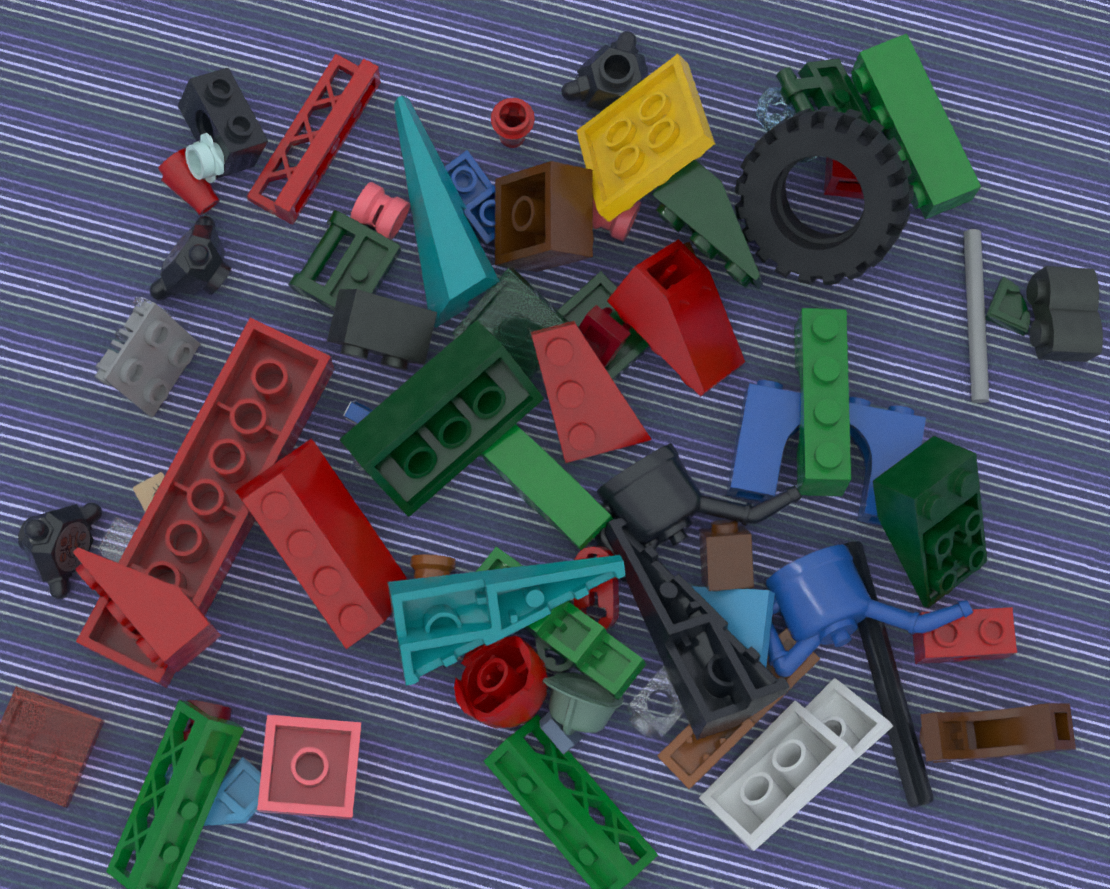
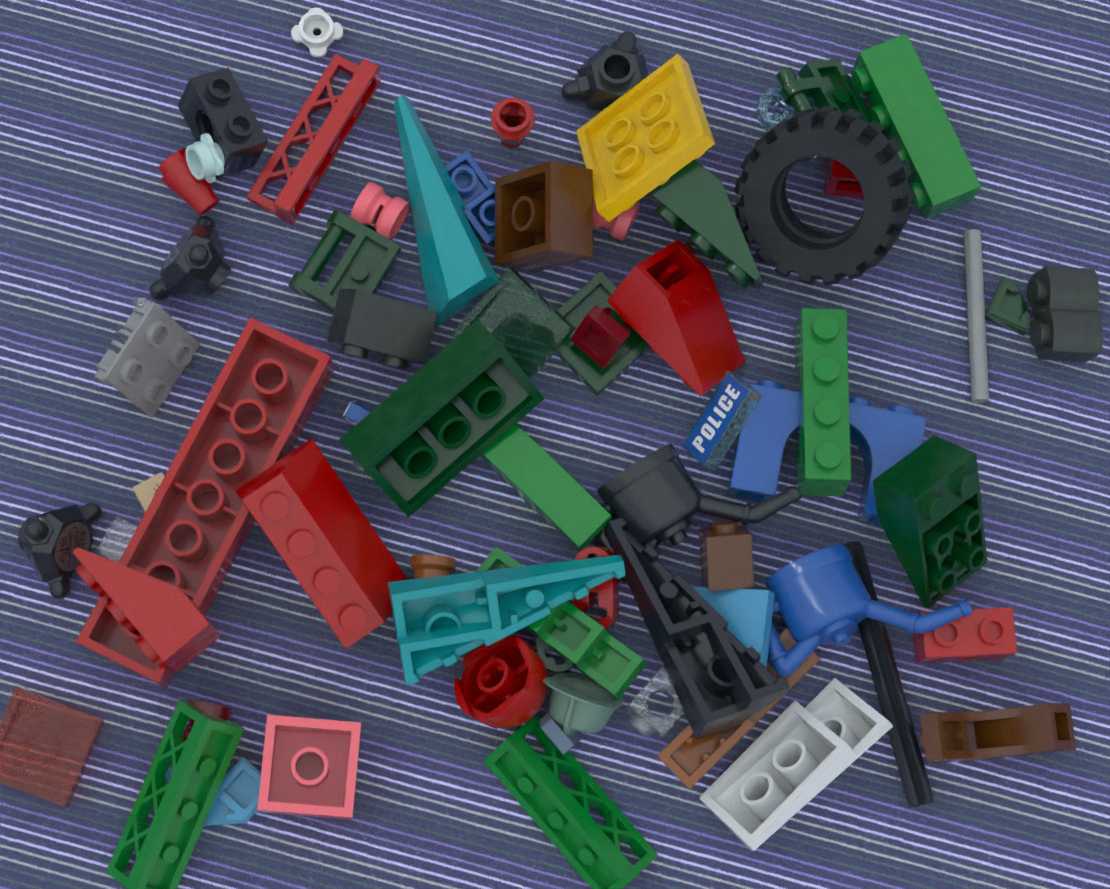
(313, 20): none -> white plate
(582, 396): red wing -> none
(721, 420): none -> tile

